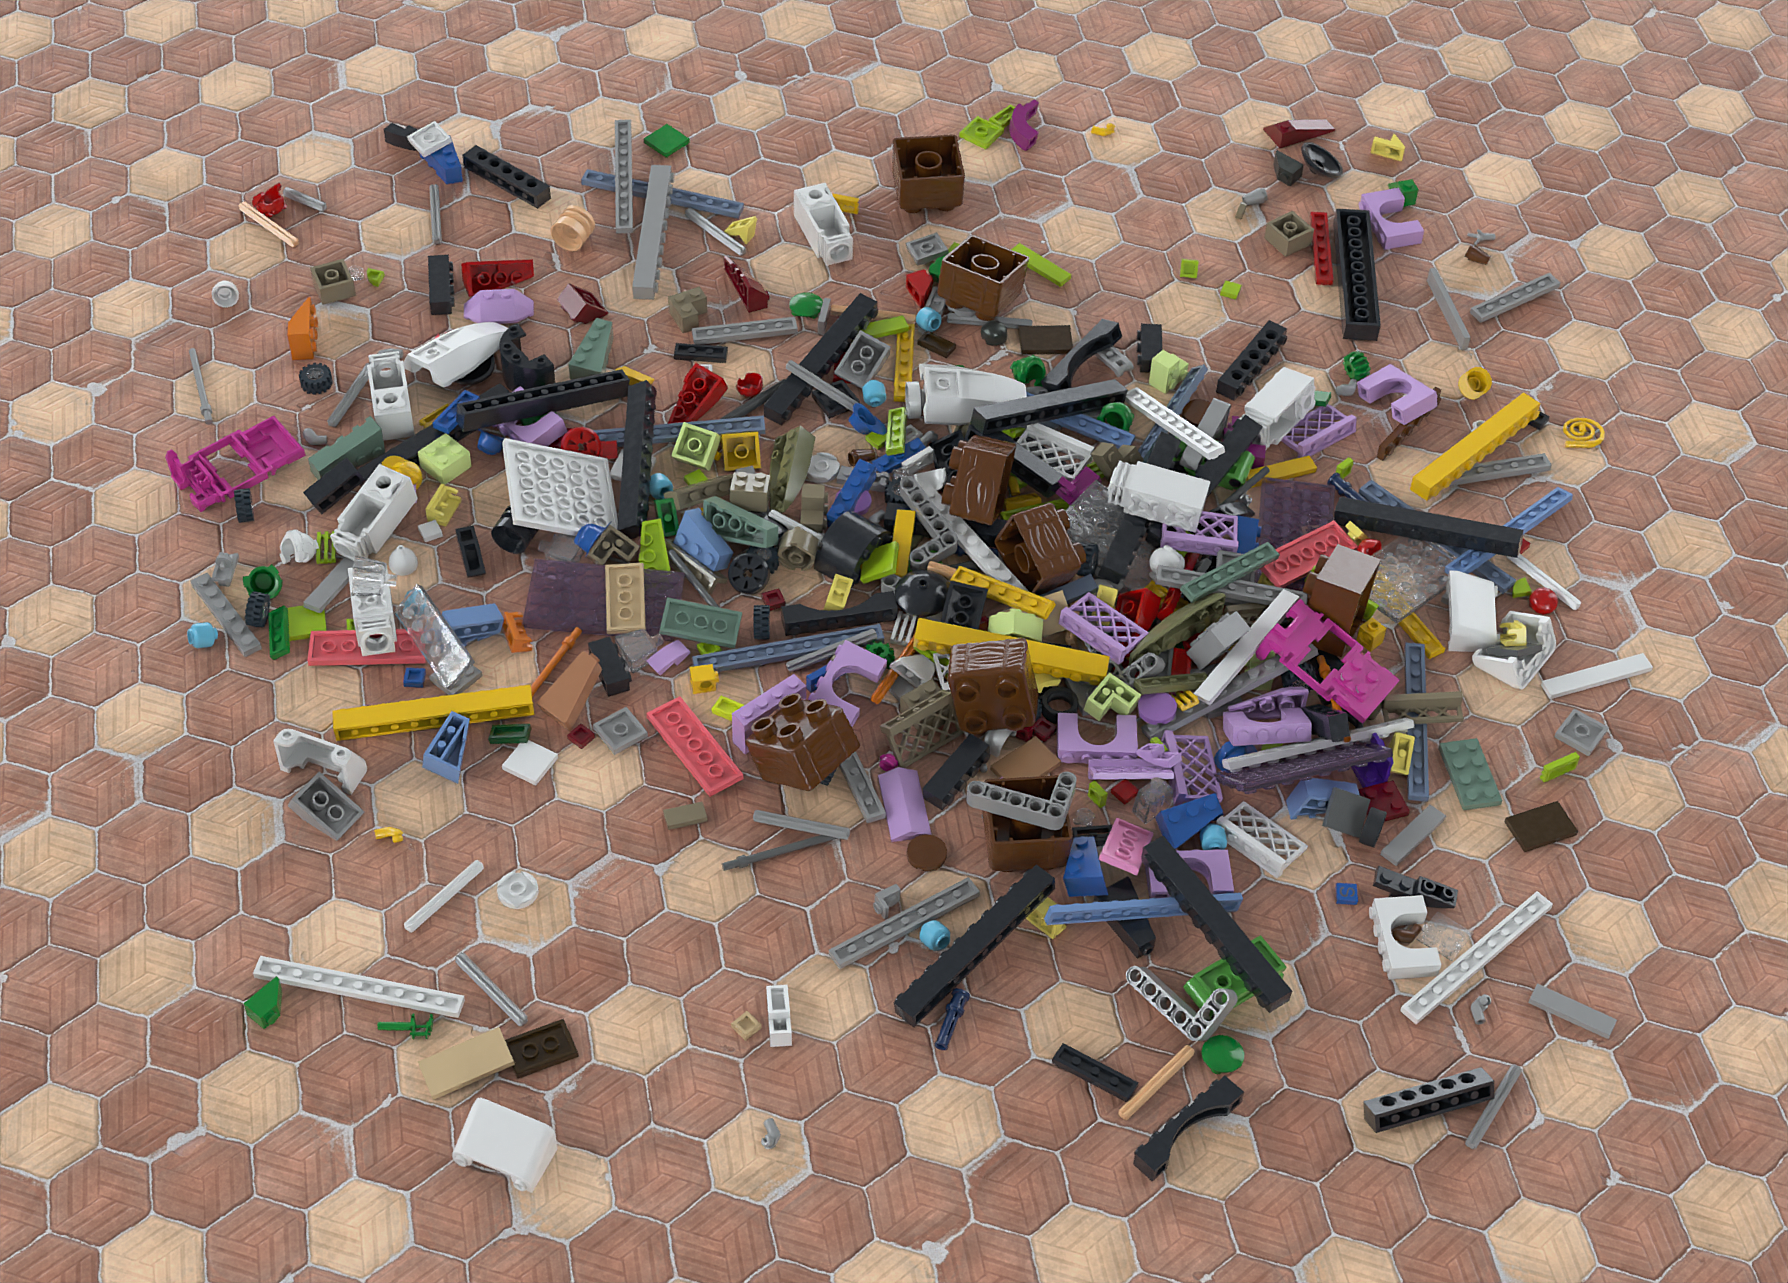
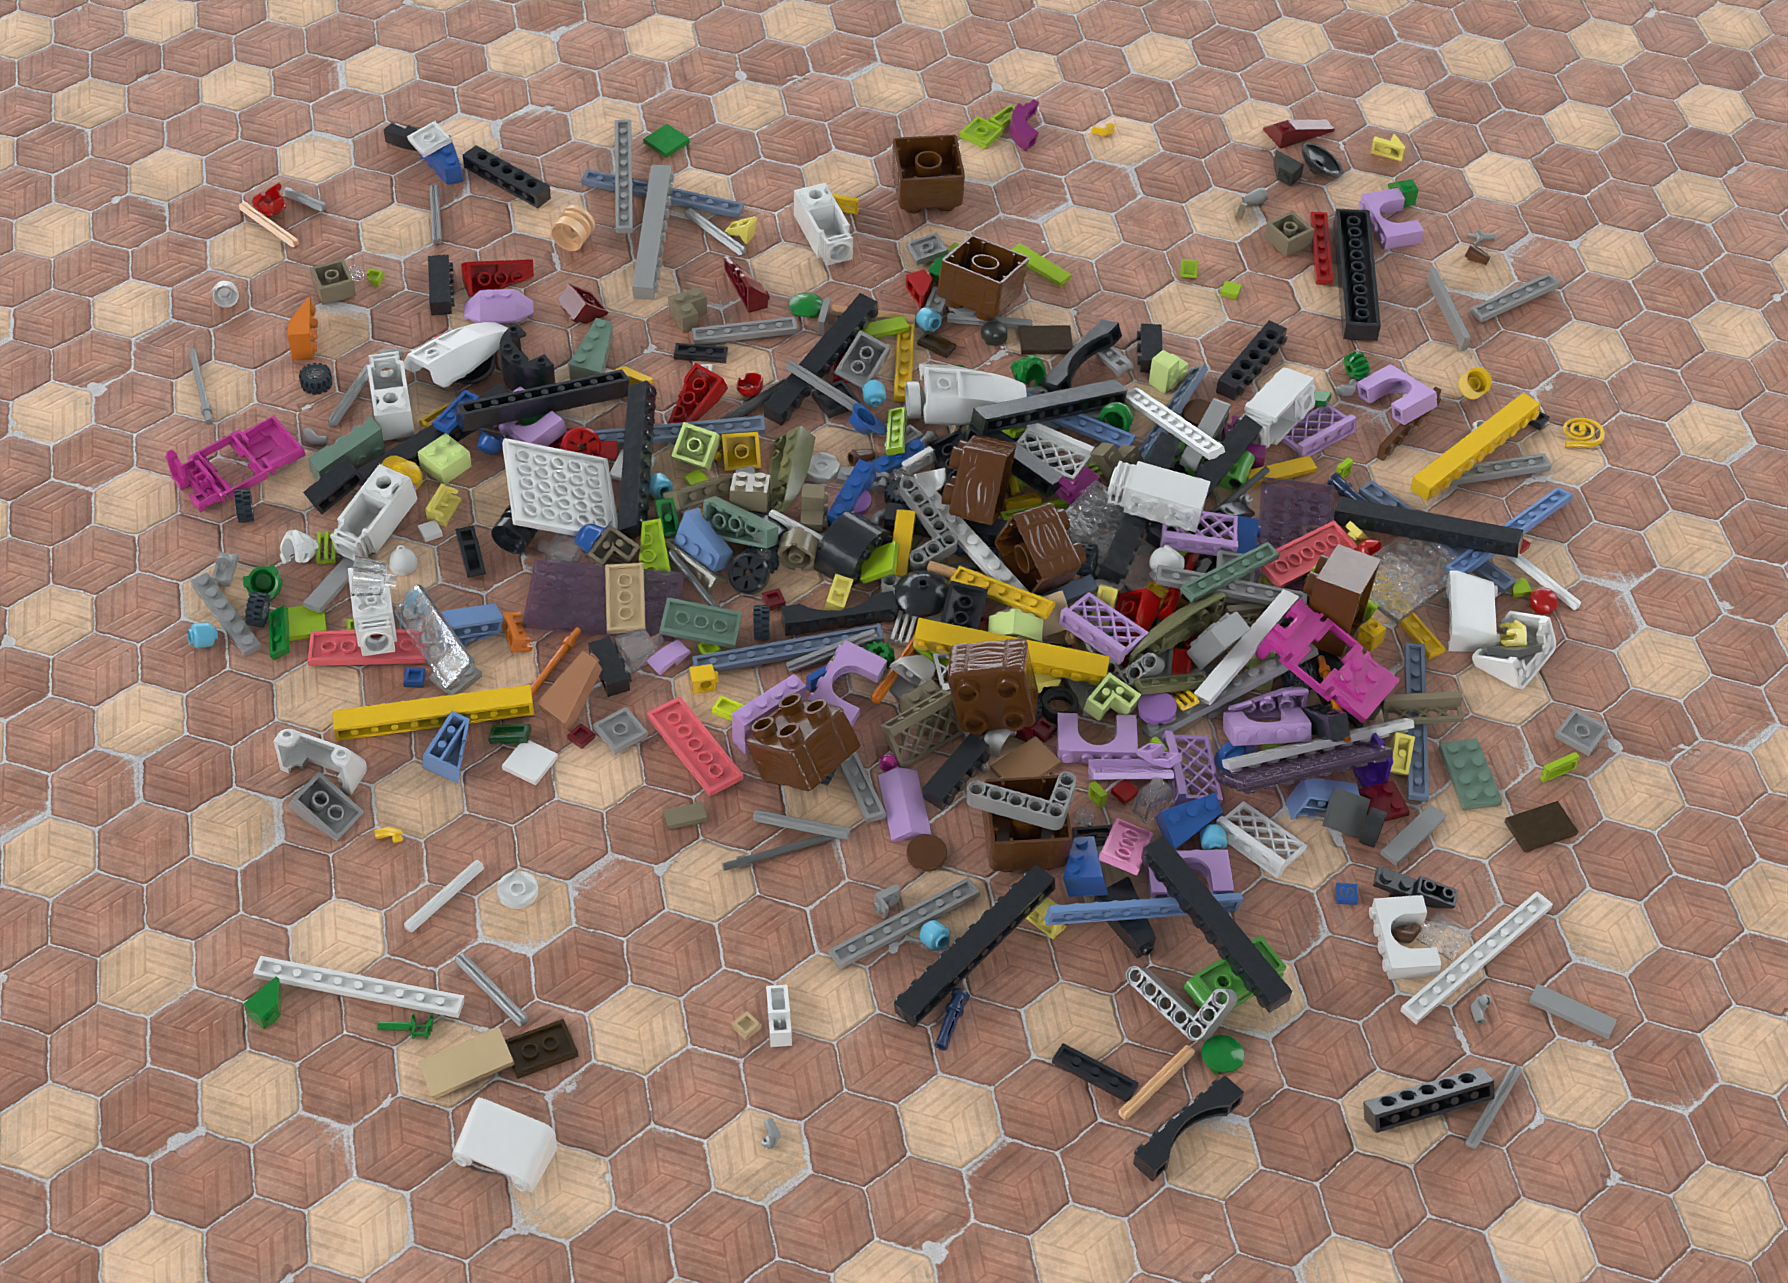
(876, 440): lime tile -> none
(1596, 676): white tile -> none

